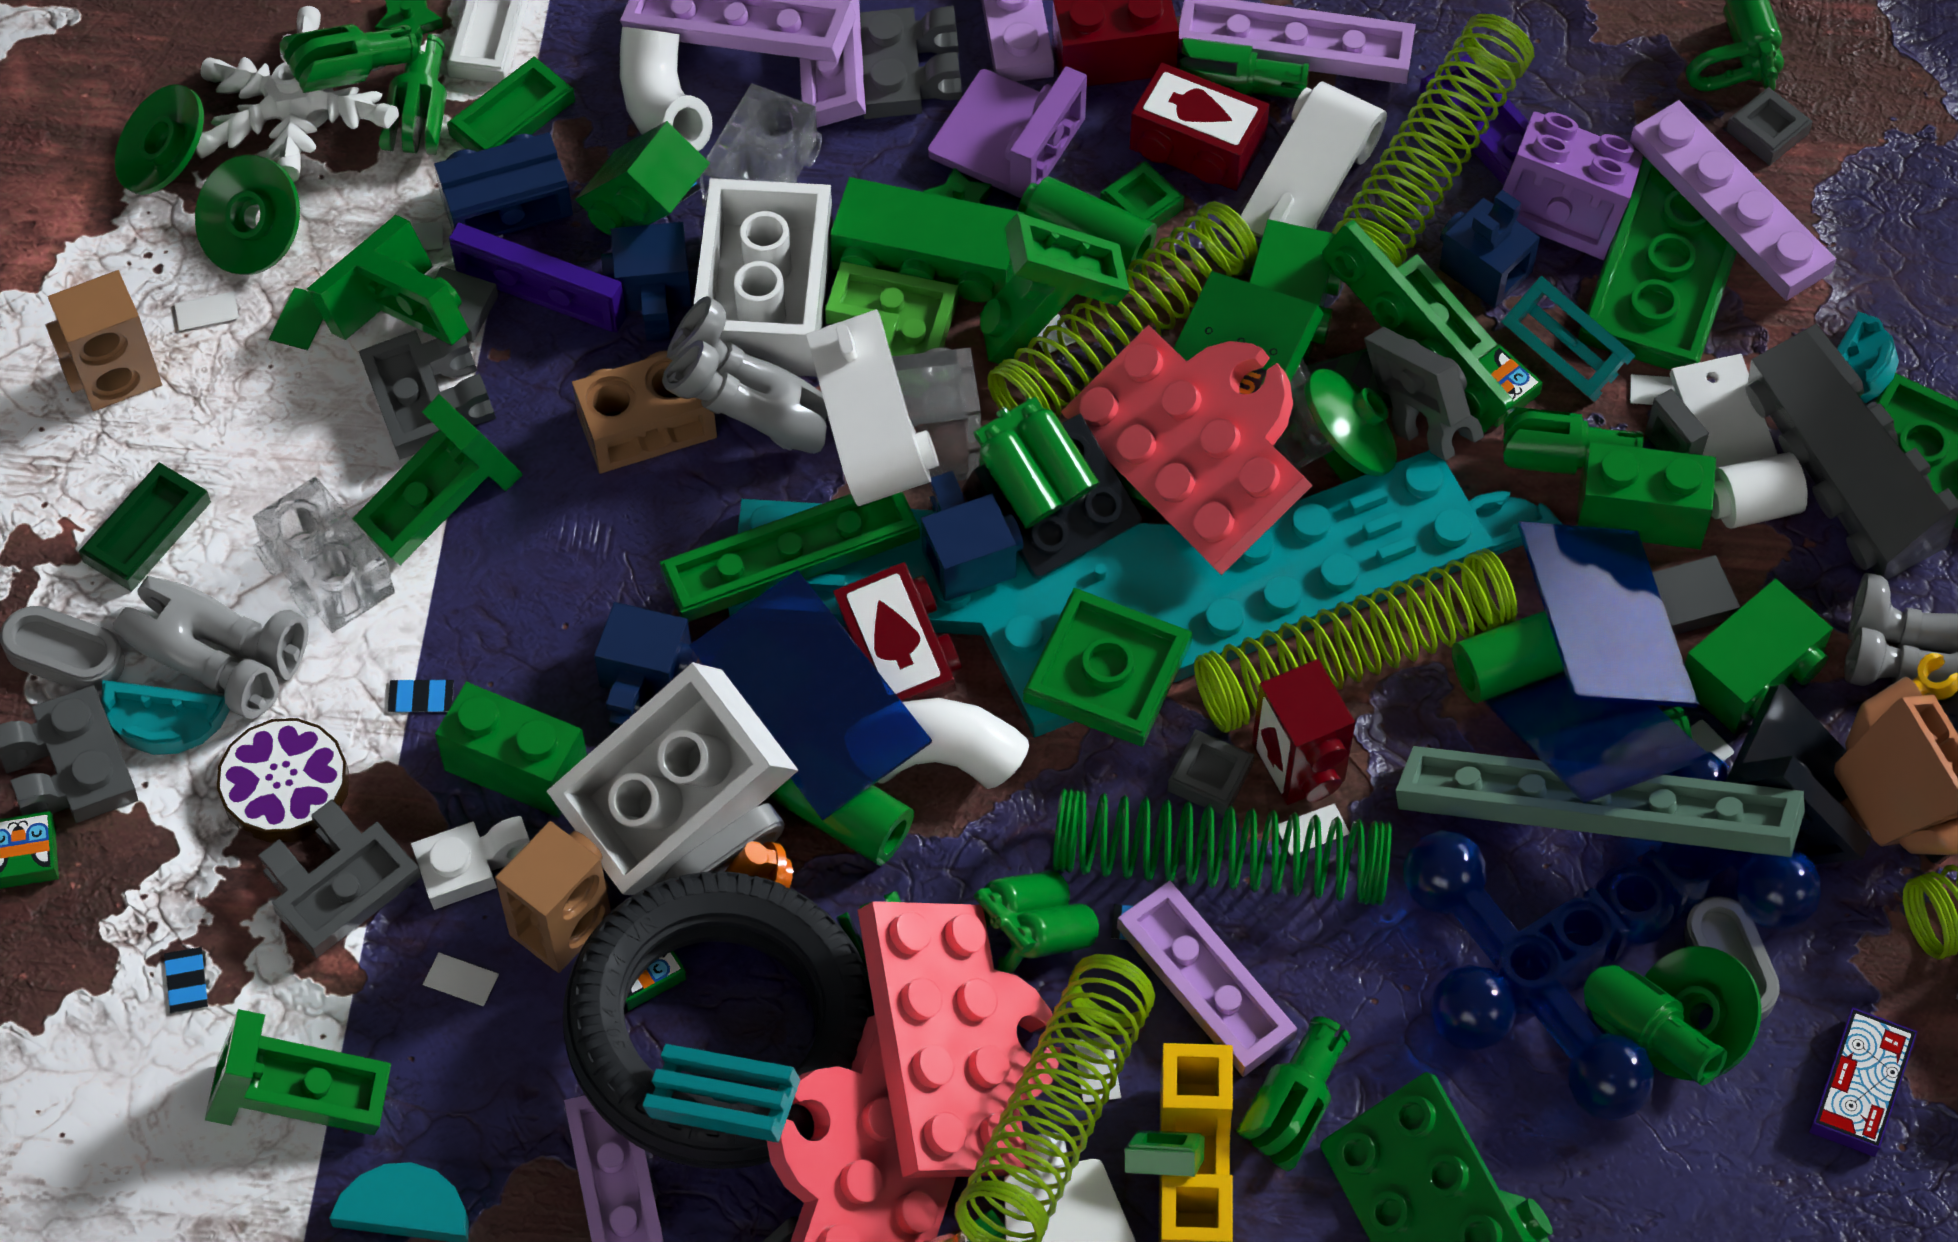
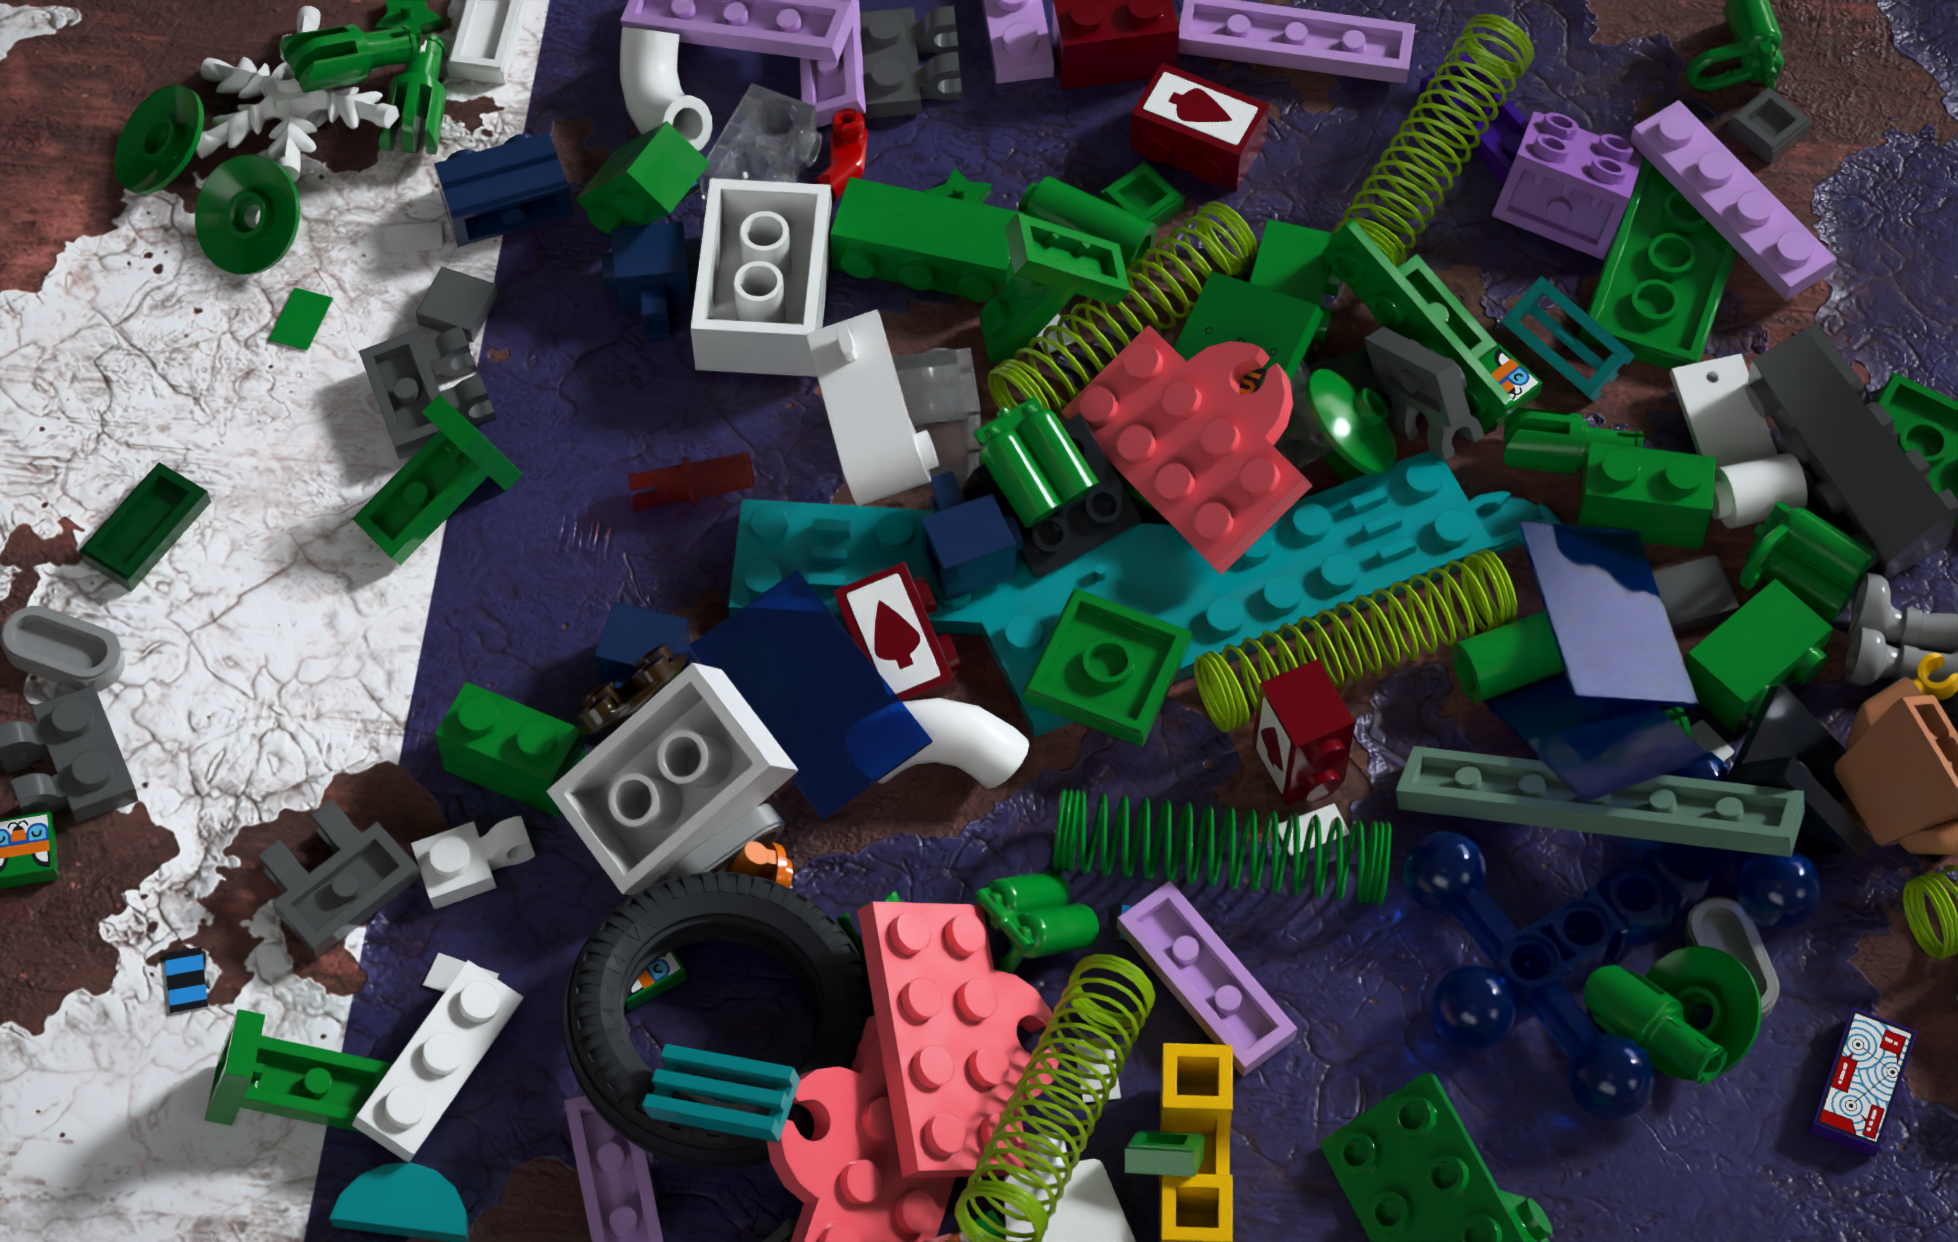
(101, 341): medium nougat brick -> none
(162, 718): teal tile -> none
(191, 614): light grey piece -> none
(206, 311): white sticker -> none
(281, 777): tile -> none
(331, 550): clear brick -> none
(388, 277): green bracket -> none
(420, 695): sticker -> none
(437, 1061): none -> white plate
(512, 107): green tile -> none
(539, 277): dark purple tile -> none
(554, 894): medium nougat brick -> none
(612, 706): none -> dark brown dish
(647, 421): medium nougat brick -> none
(692, 480): none -> clear red axle
(742, 384): light grey piece -> none
(805, 541): green tile -> none
(846, 151): none -> red arm
(868, 824): green brick -> none
(911, 308): bright green plate -> none
(1010, 130): medium lavender bracket -> none
(1210, 772): dark grey tile -> none
(1241, 70): green arm -> none
(1295, 1096): green arm -> none
(1314, 158): white door -> none
(1489, 248): dark blue brick -> none
(1646, 388): white sticker -> none
(1674, 426): dark grey tile -> none
(1808, 559): none -> green piece
(1870, 354): teal tile -> none

